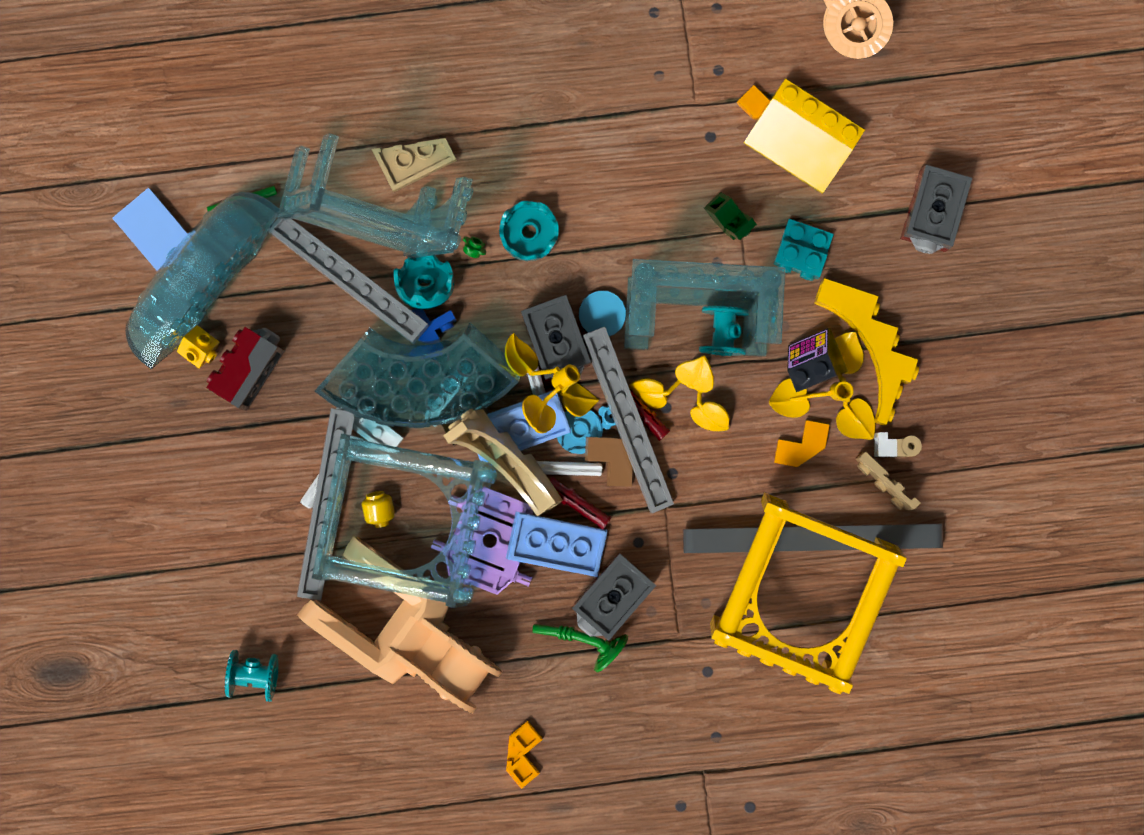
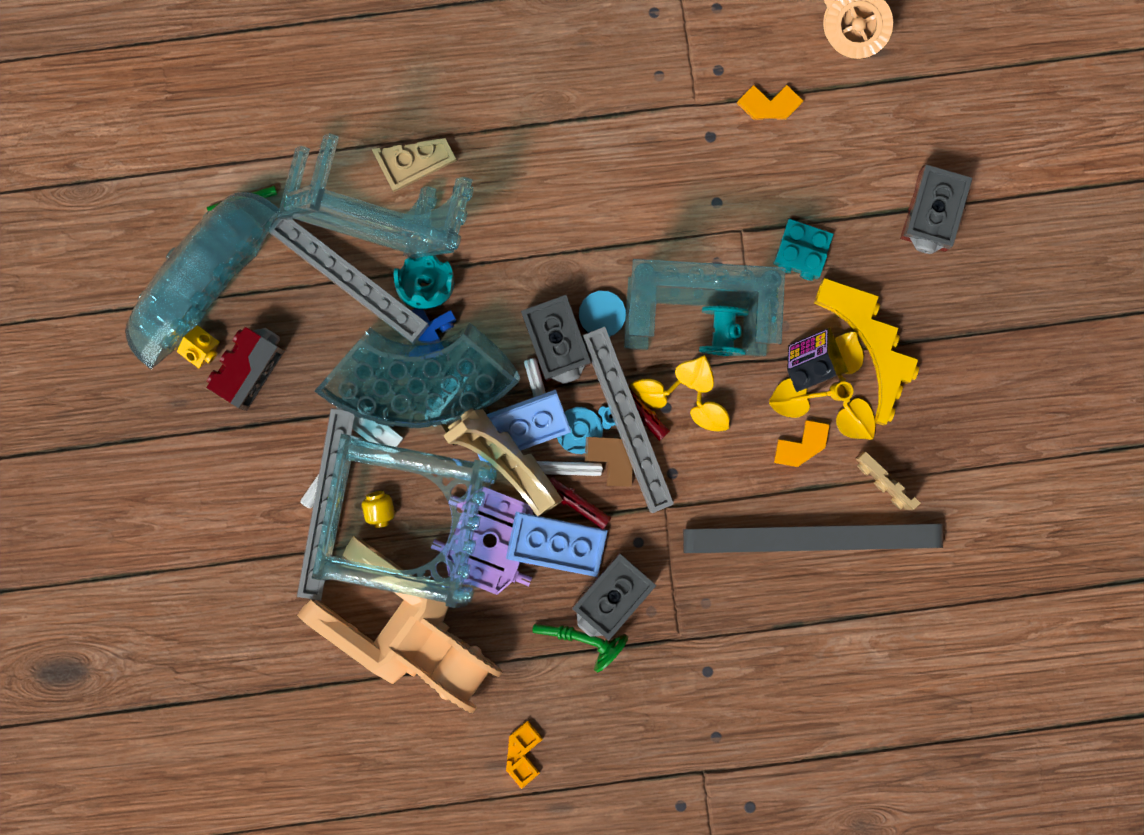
(150, 227): light blue tile -> none
(251, 672): teal hose -> none
(474, 247): green plate -> none
(529, 214): teal plate -> none
(539, 415): yellow plant -> none
(729, 217): dark green brick -> none
(804, 136): yellow slope -> none
(836, 674): yellow arch -> none
(903, 447): leg -> none

